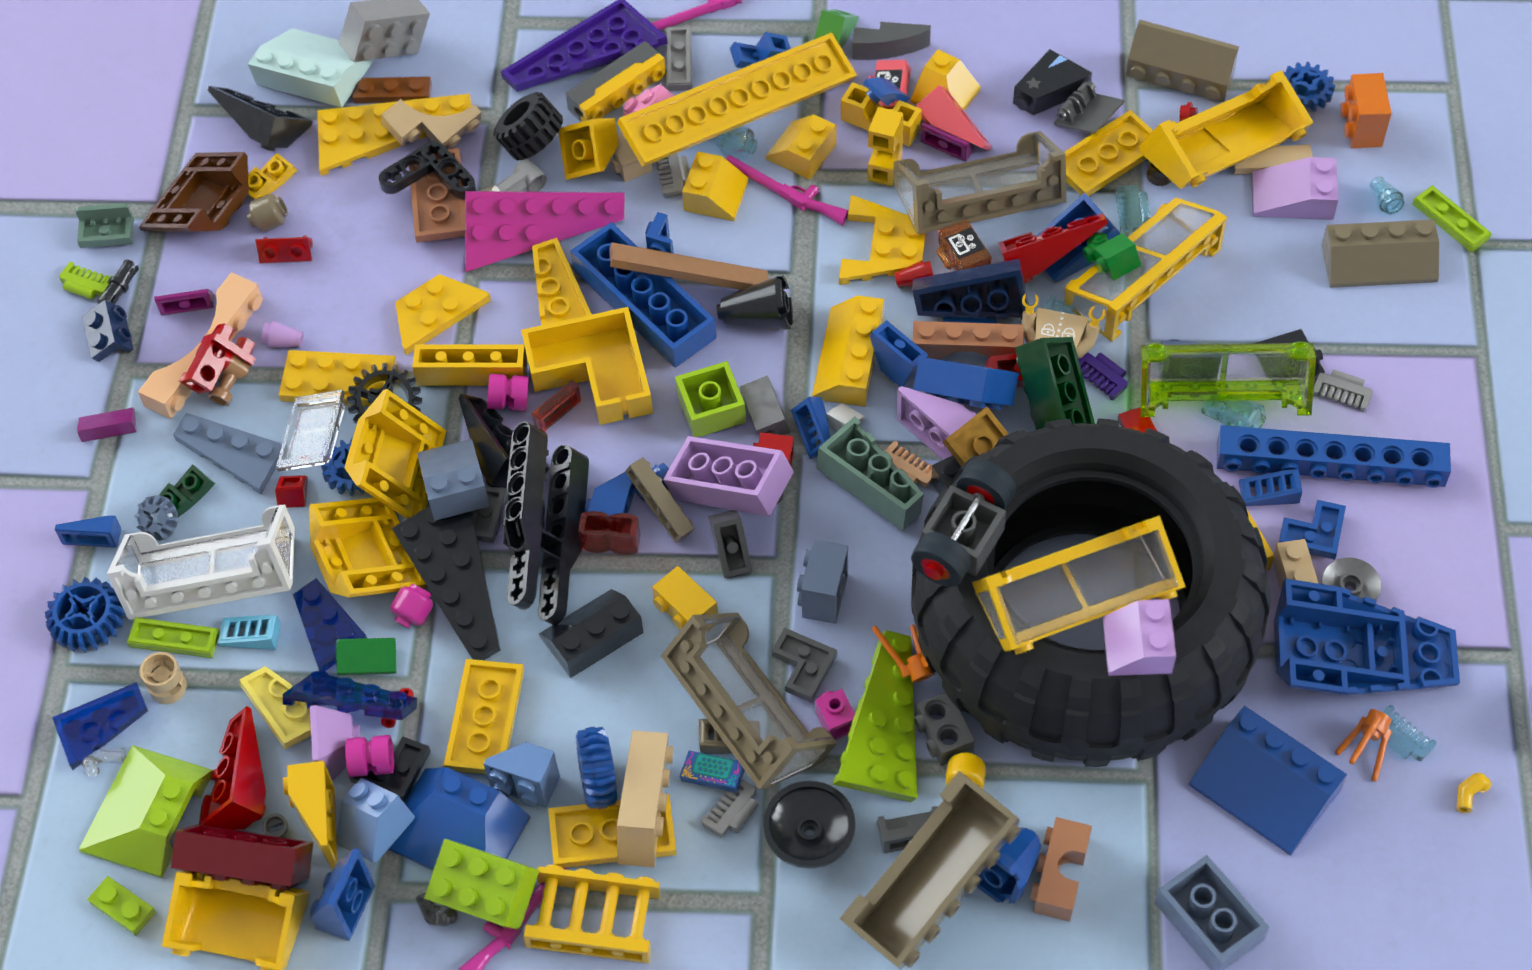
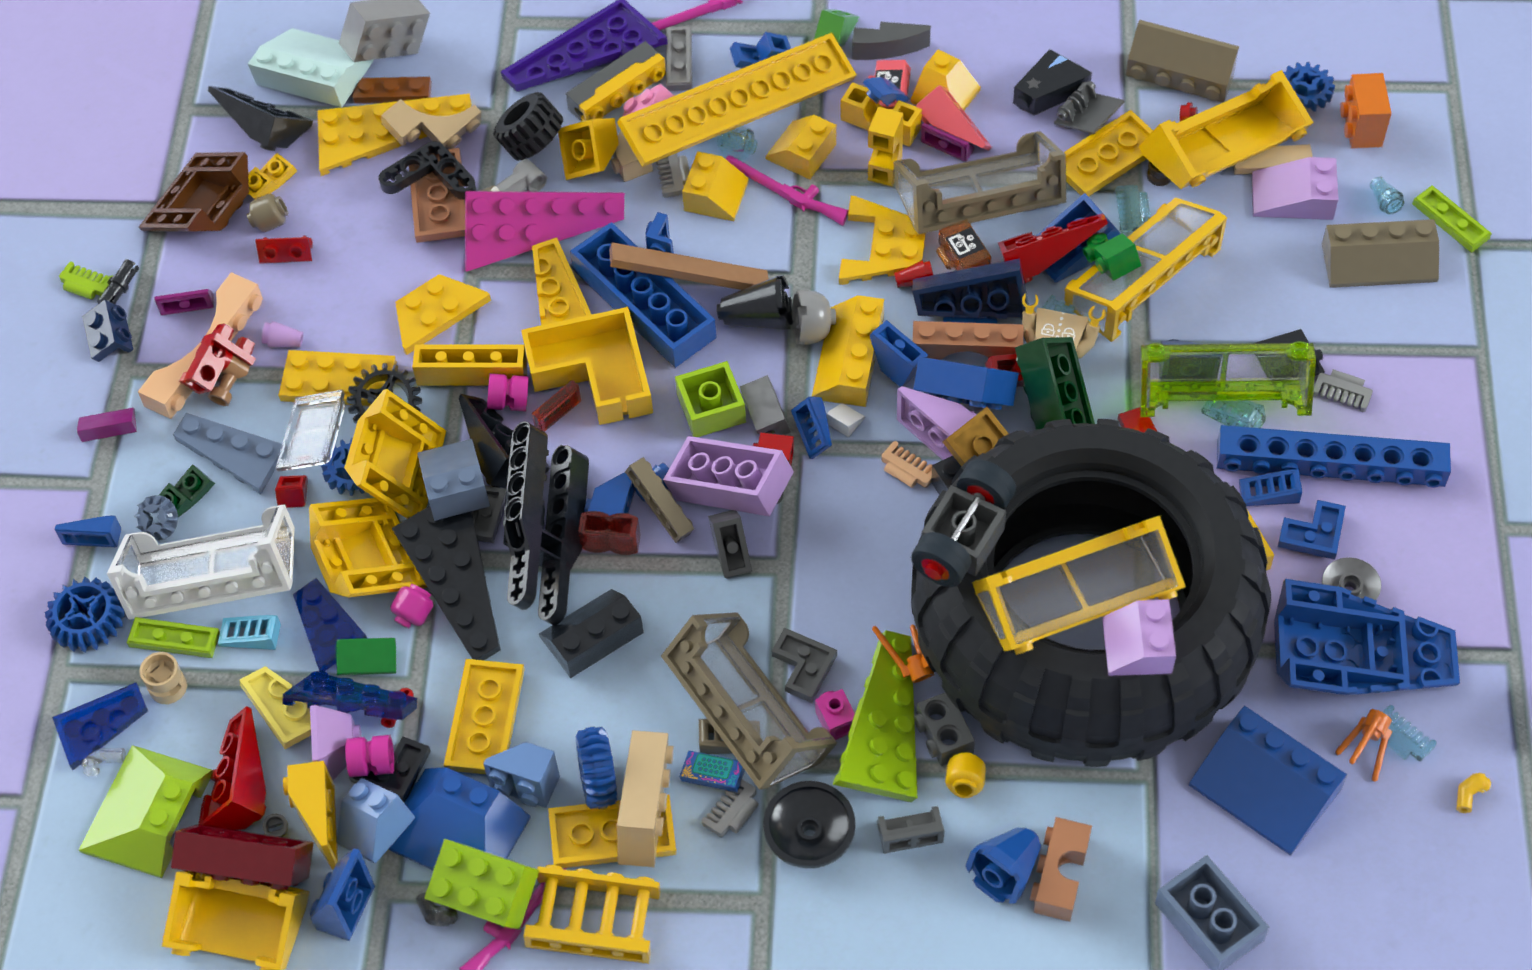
(105, 225): sand green bracket -> none
(121, 905): lime plate -> none
(682, 597): yellow brick -> none
(811, 316): none -> light grey cylinder
(823, 581): sand blue brick -> none
(869, 474): sand green wedge -> none
(933, 872): dark tan windscreen -> none
(1107, 371): dark purple piece -> none
(1293, 562): tan brick -> none

